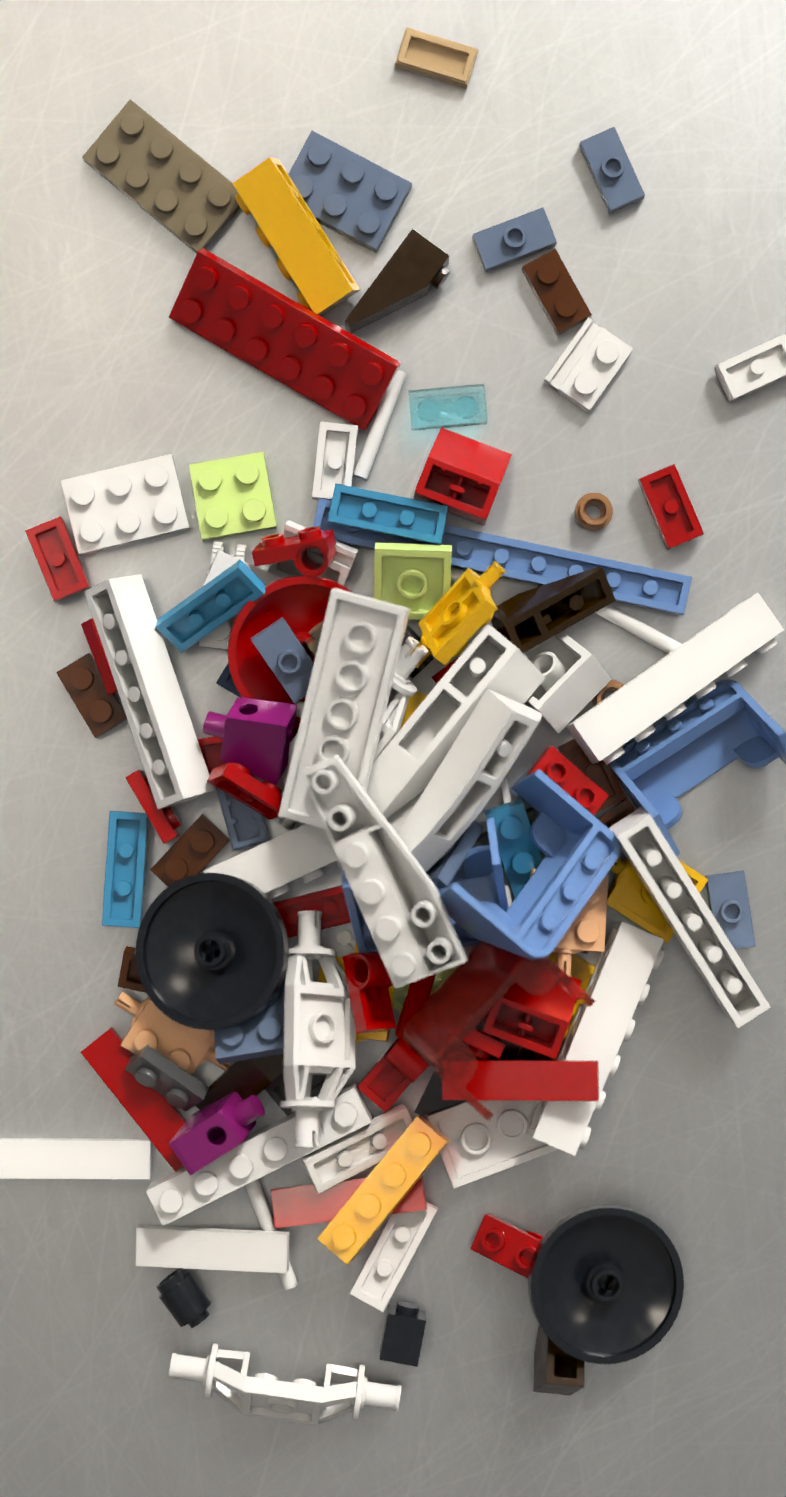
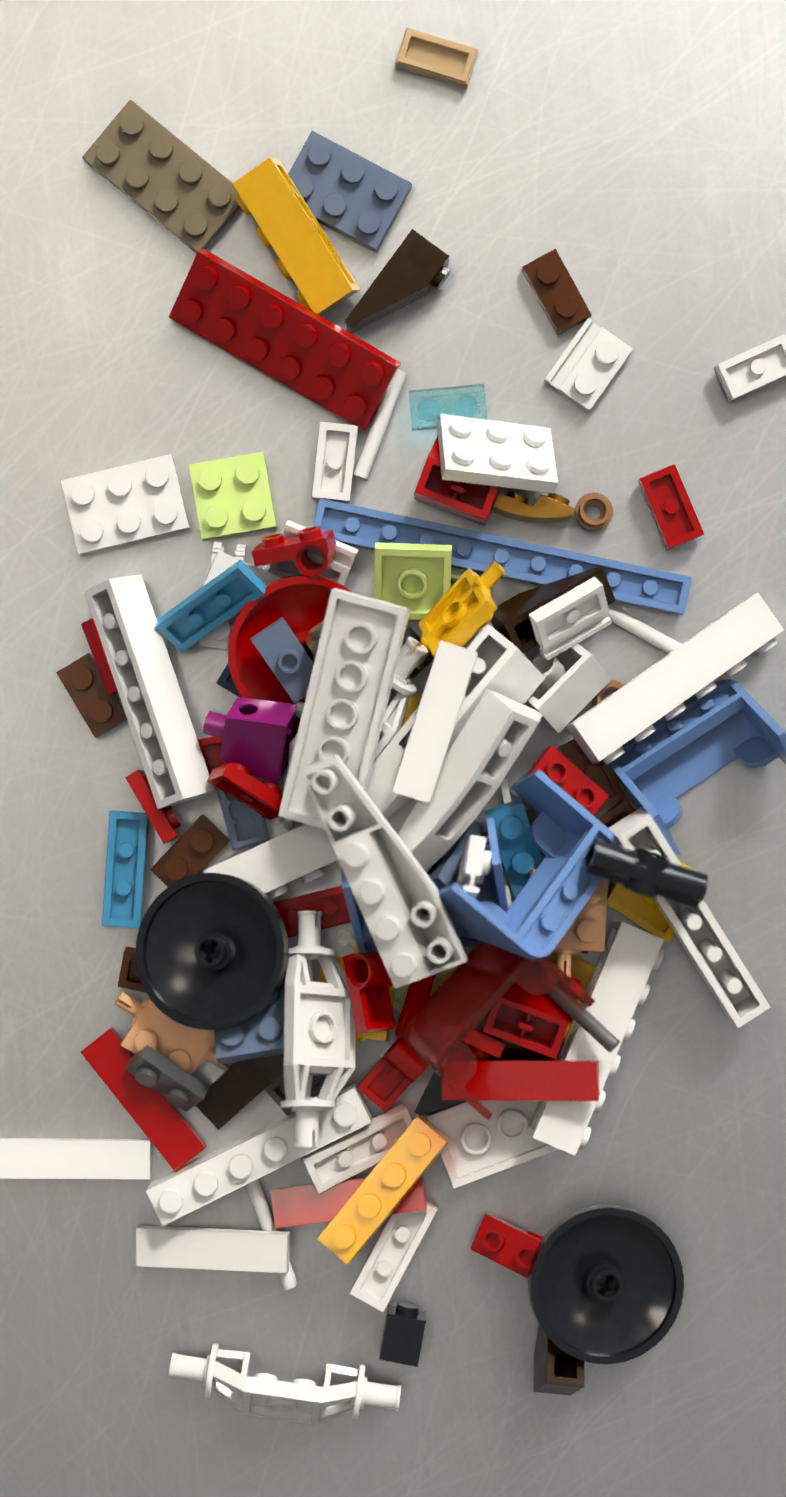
(58, 559): red plate -> none
(184, 1298): black brick -> none
(215, 1130): magenta torso -> none
(387, 514): dark azure plate -> none
(435, 722): none -> white tile
(473, 865): none -> white plate
(496, 453): none -> white plate
(514, 239): sand blue plate -> none
(547, 509): none -> pearl gold slope
(570, 618): none -> white plate
(583, 1018): none -> dark grey bar
(611, 170): sand blue plate -> none
(645, 872): none -> black piece
(731, 907): sand blue plate -> none

